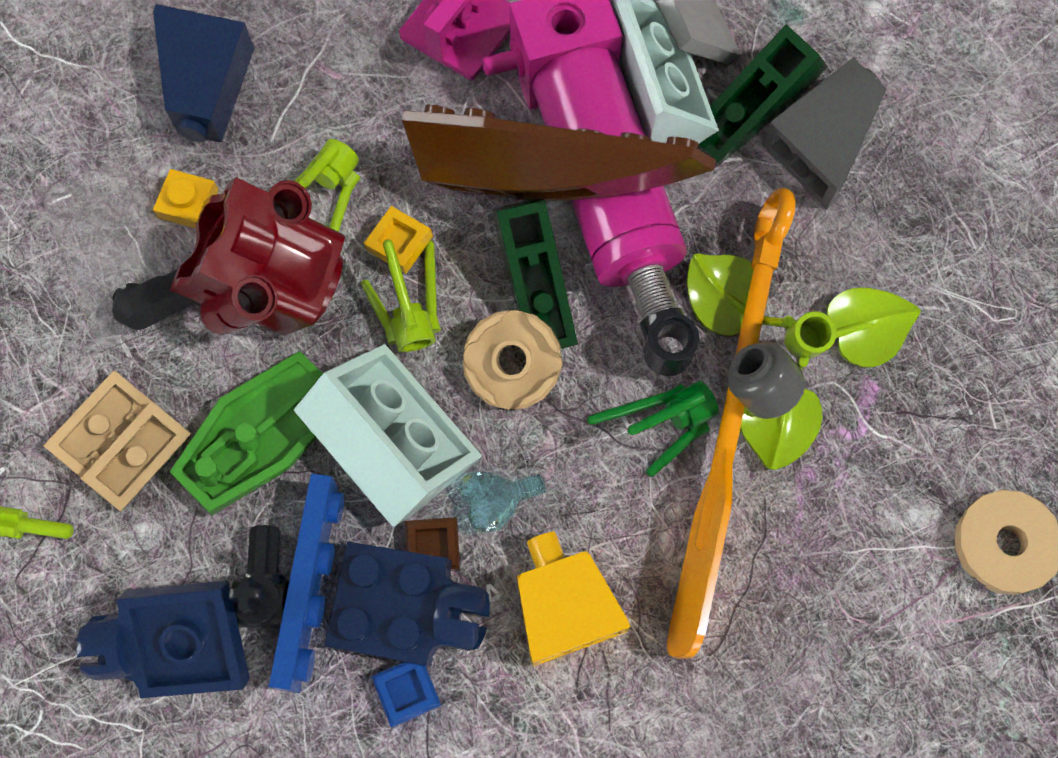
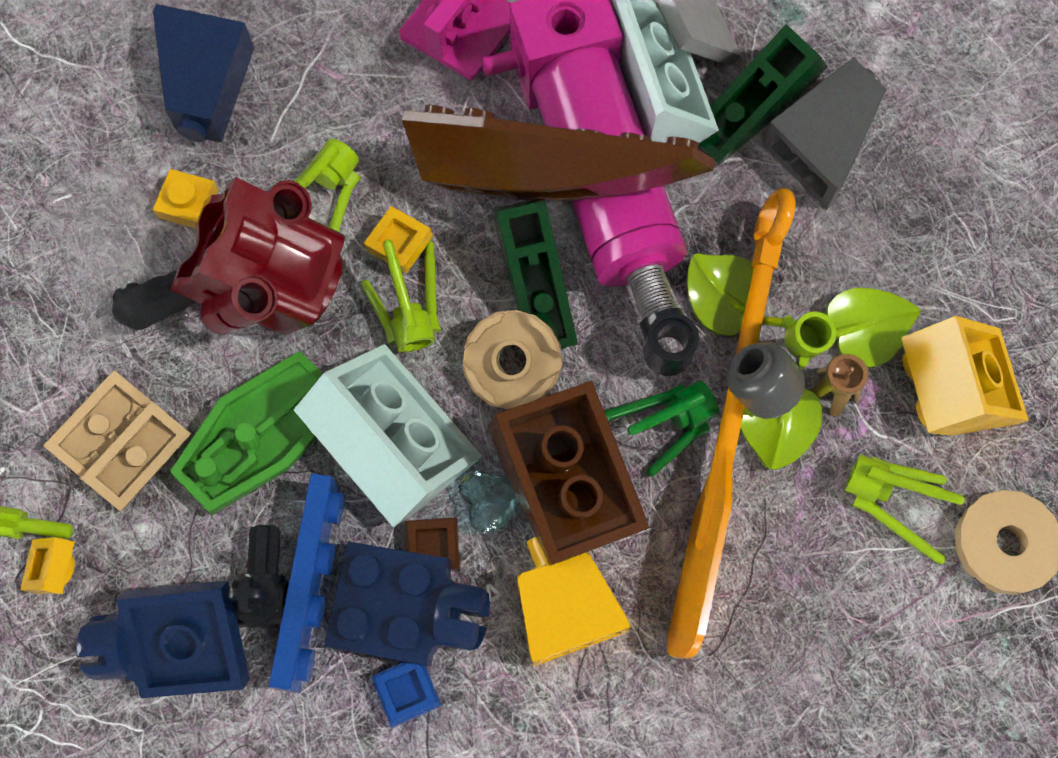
(48, 566): none -> yellow plate
(567, 472): none -> reddish brown slope
(844, 378): none -> medium nougat piece
(875, 480): none -> lime plant
(962, 377): none -> yellow slope

